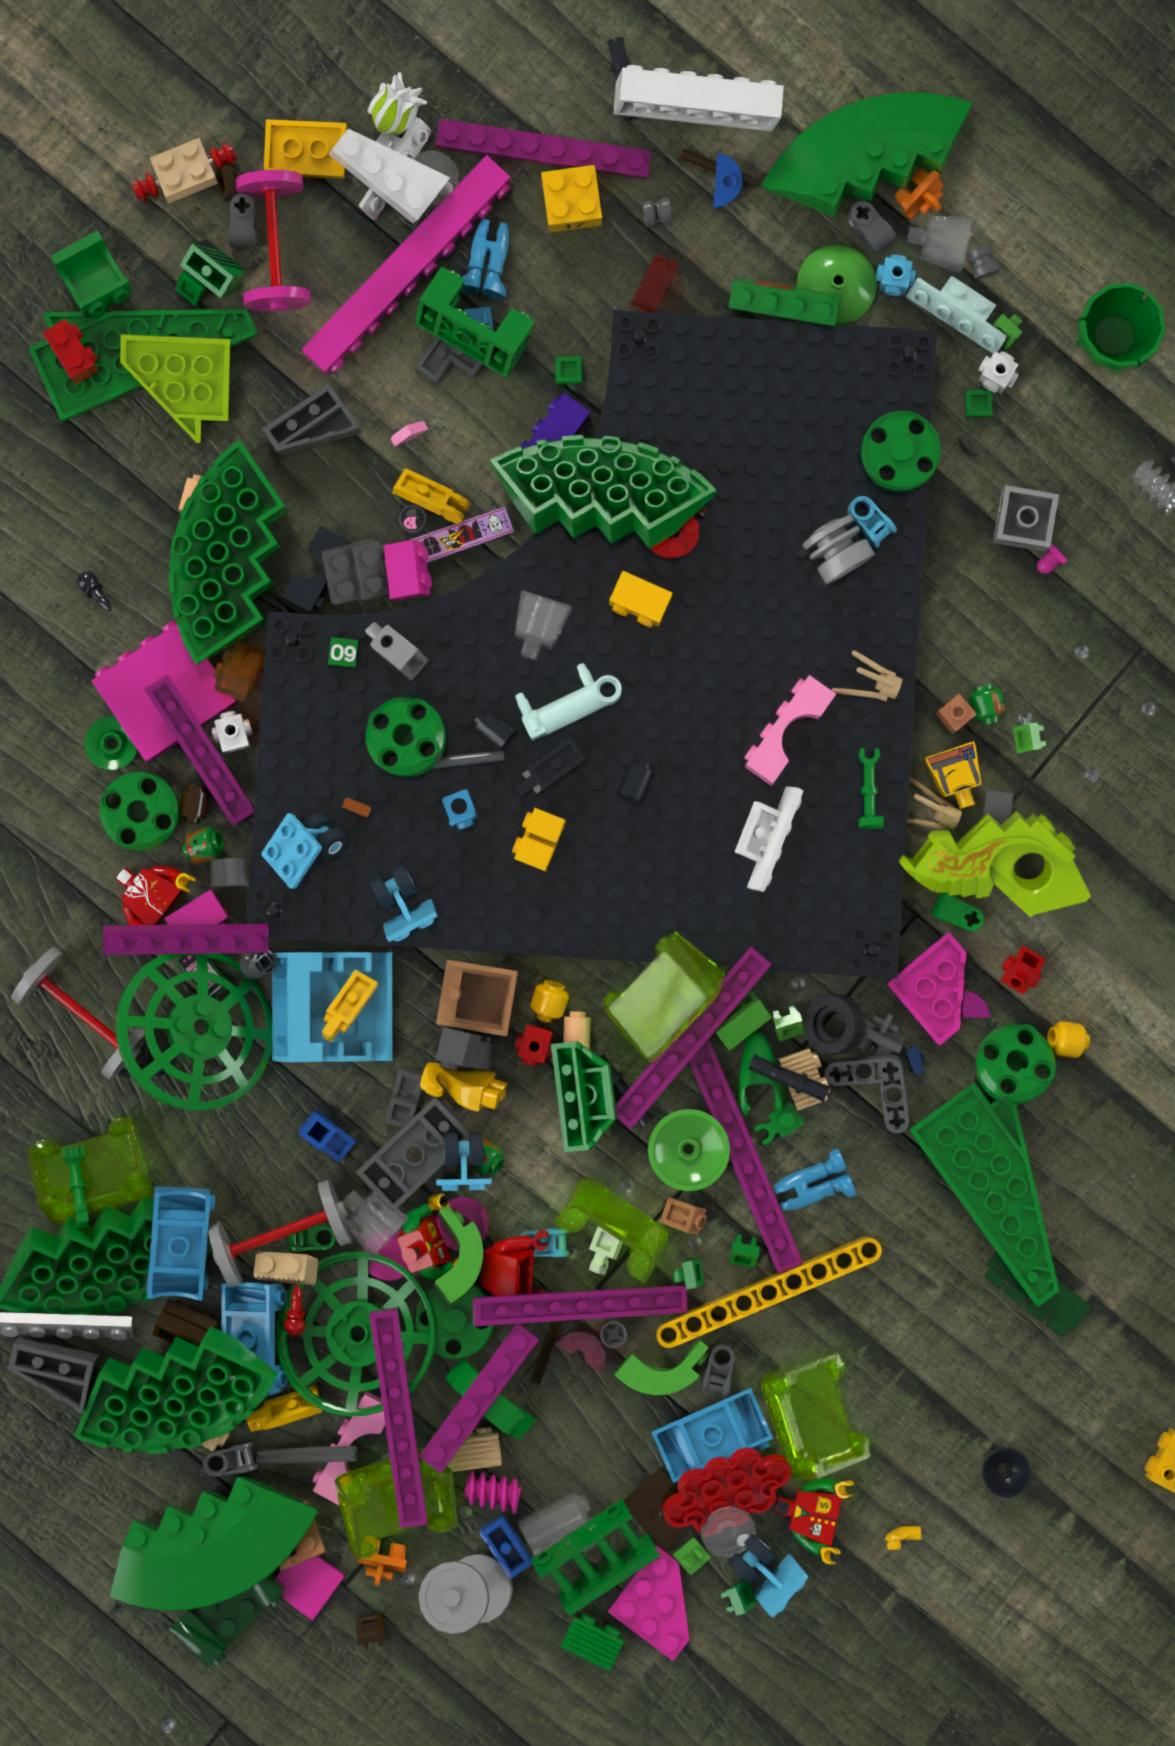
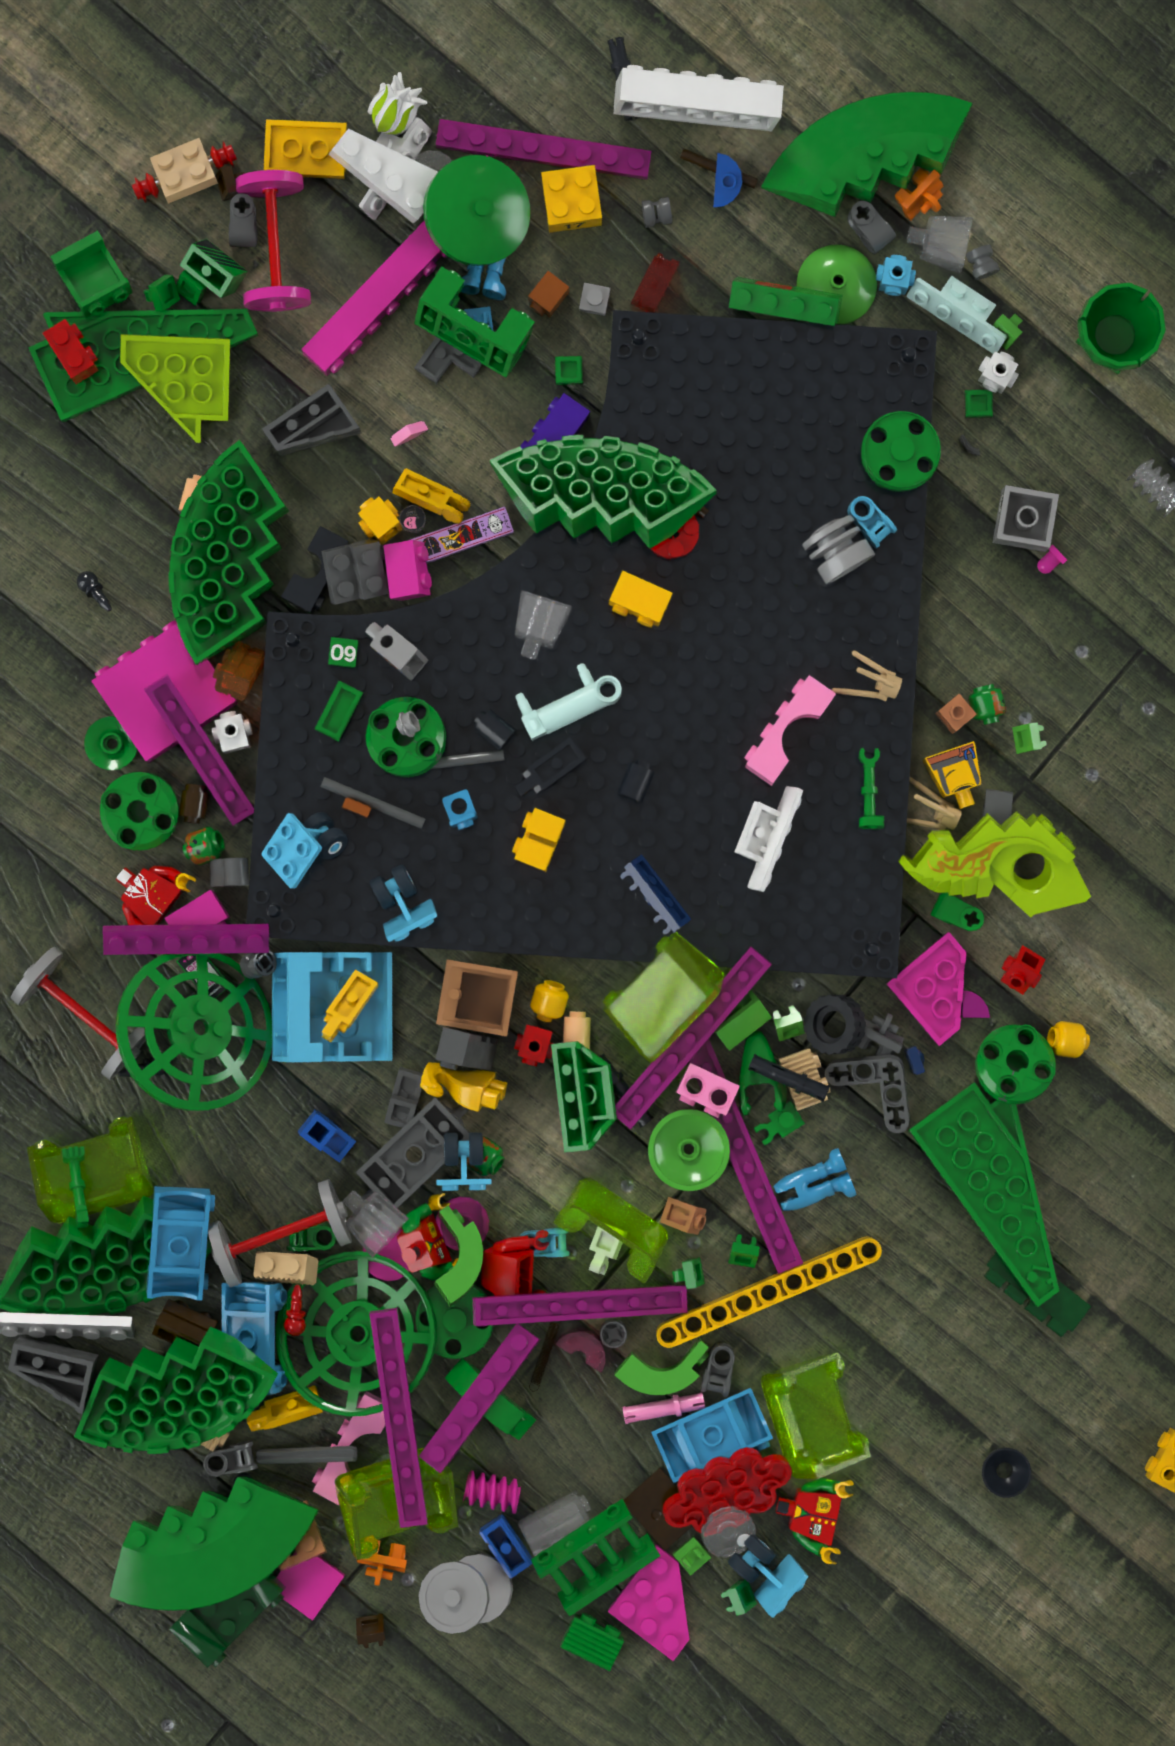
(162, 293): none -> green tile
(338, 711): none -> green tile
(374, 803): none -> dark grey bar
(379, 519): none -> yellow brick
(408, 723): none -> light grey plate
(476, 210): none -> green dish
(478, 1451): tan brick -> none
(548, 295): none -> dark orange brick
(594, 299): none -> light grey plate
(656, 894): none -> dark blue plate
(656, 1409): none -> bright pink pin
(710, 1083): none -> bright pink brick
(902, 1533): yellow arm -> none

